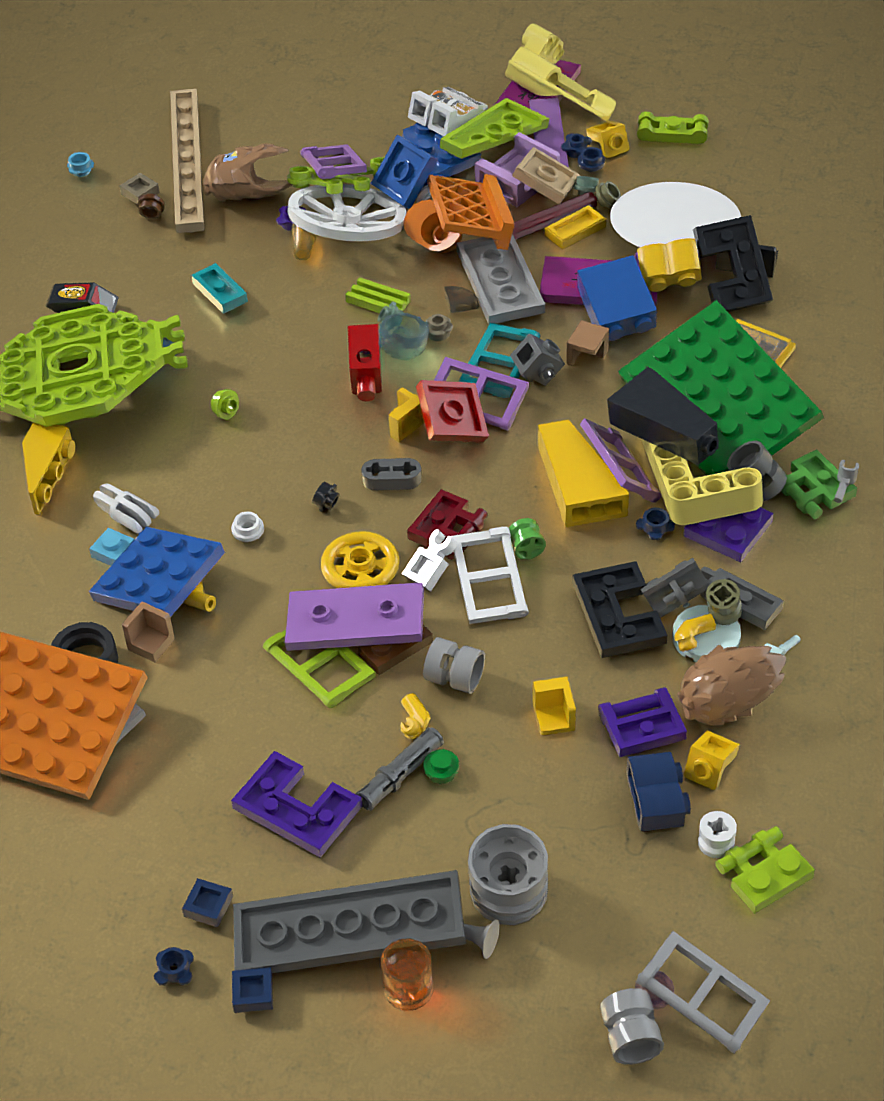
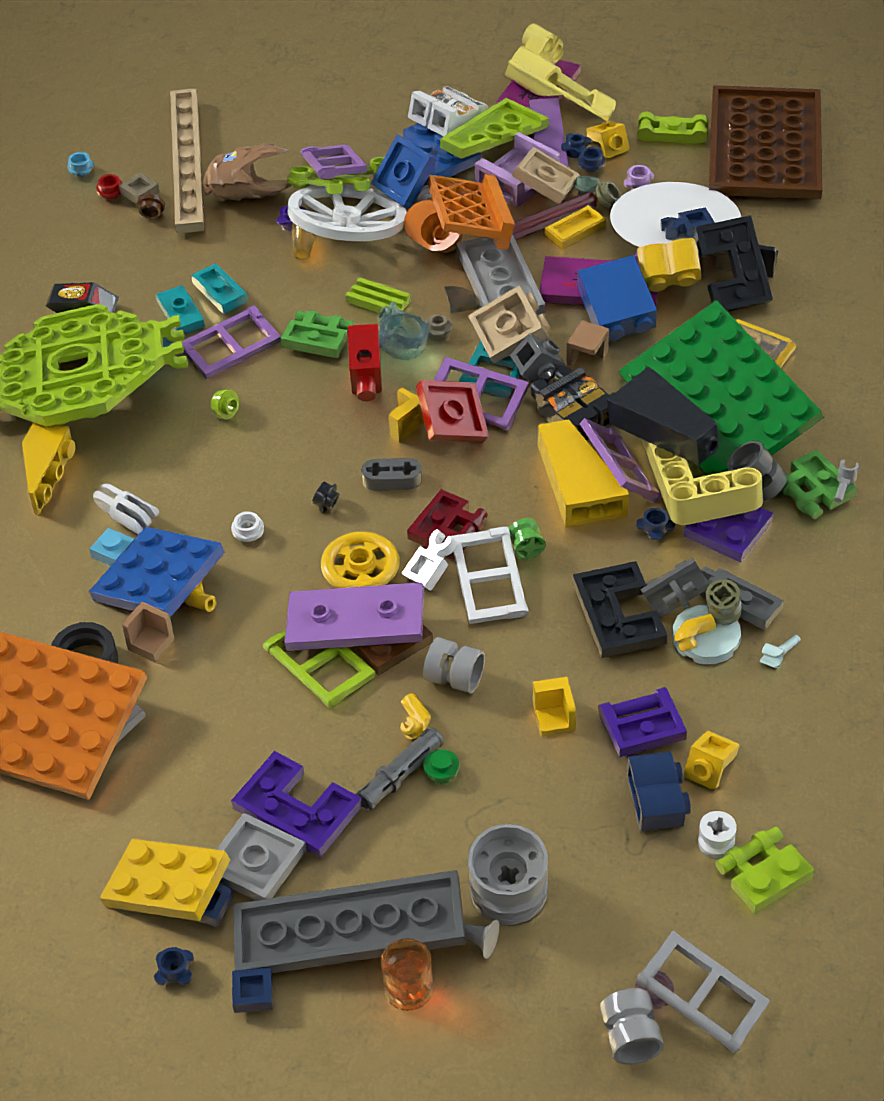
(109, 186): none -> red plate
(165, 879): none -> yellow plate
(178, 302): none -> teal plate
(240, 354): none -> medium lavender window
(259, 857): none -> light grey plate
(316, 333): none -> bright green plate
(508, 322): none -> tan plate
(571, 398): none -> black hips
(638, 176): none -> lavender plate
(685, 222): none -> dark blue plate
(730, 683): medium nougat head -> none
(766, 142): none -> reddish brown plate

